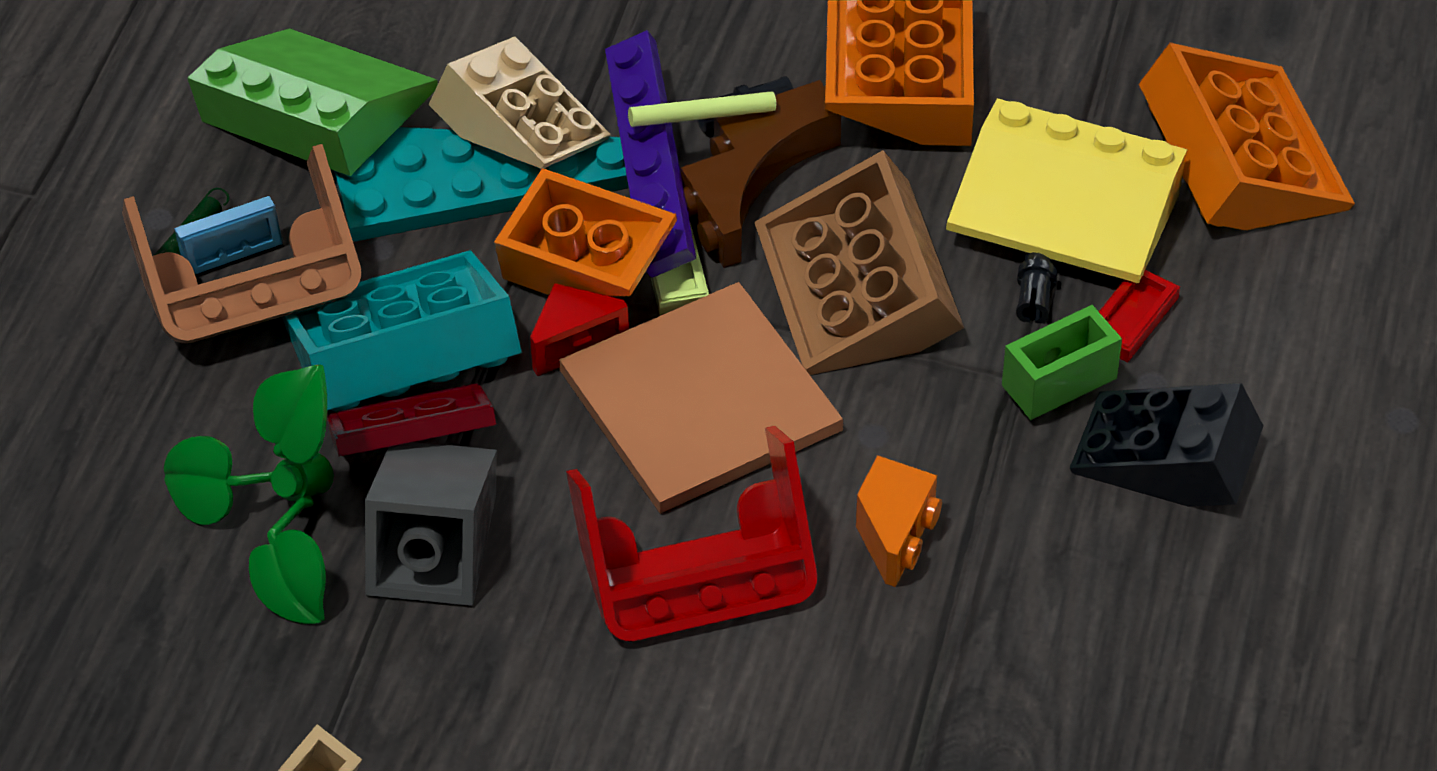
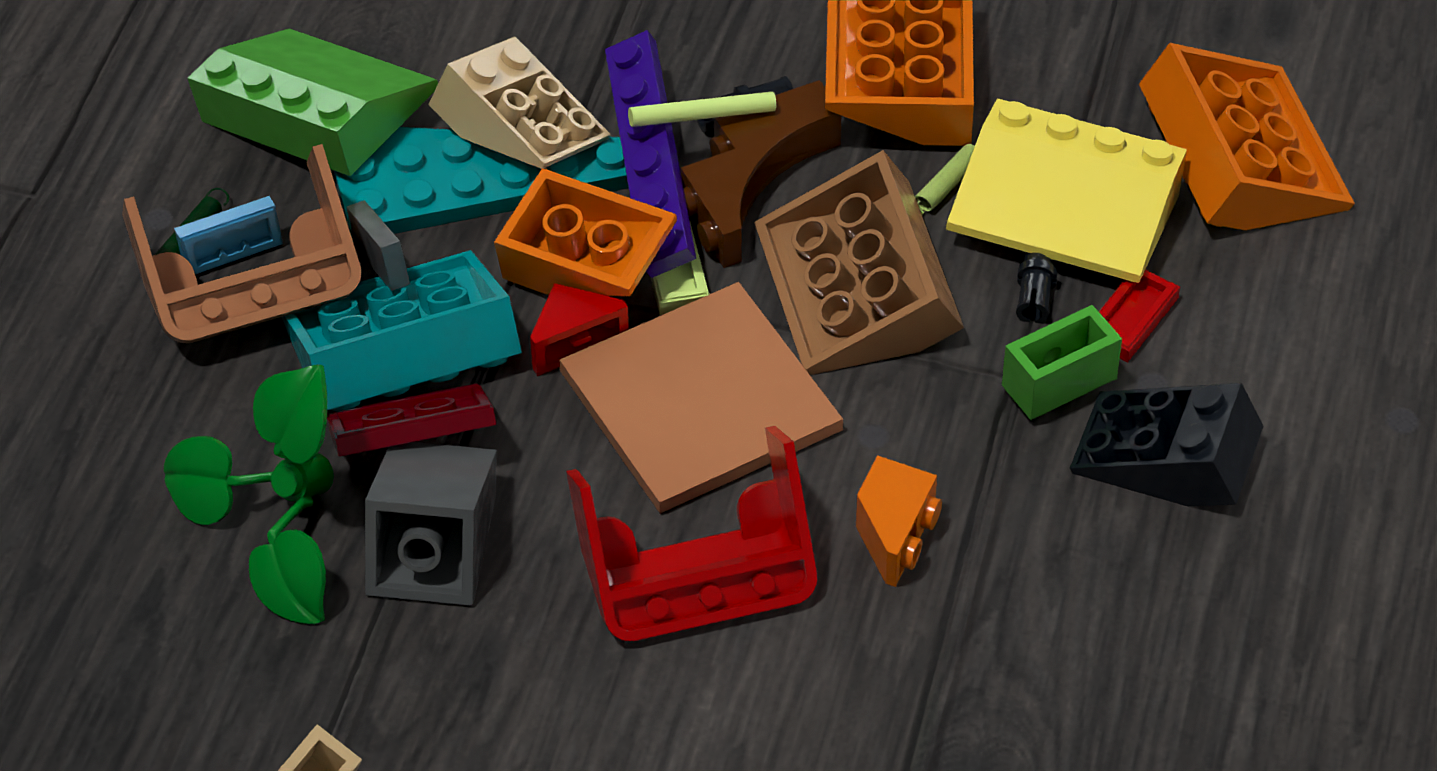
(378, 245): none -> flat silver tile
(944, 180): none -> yellowish green piece

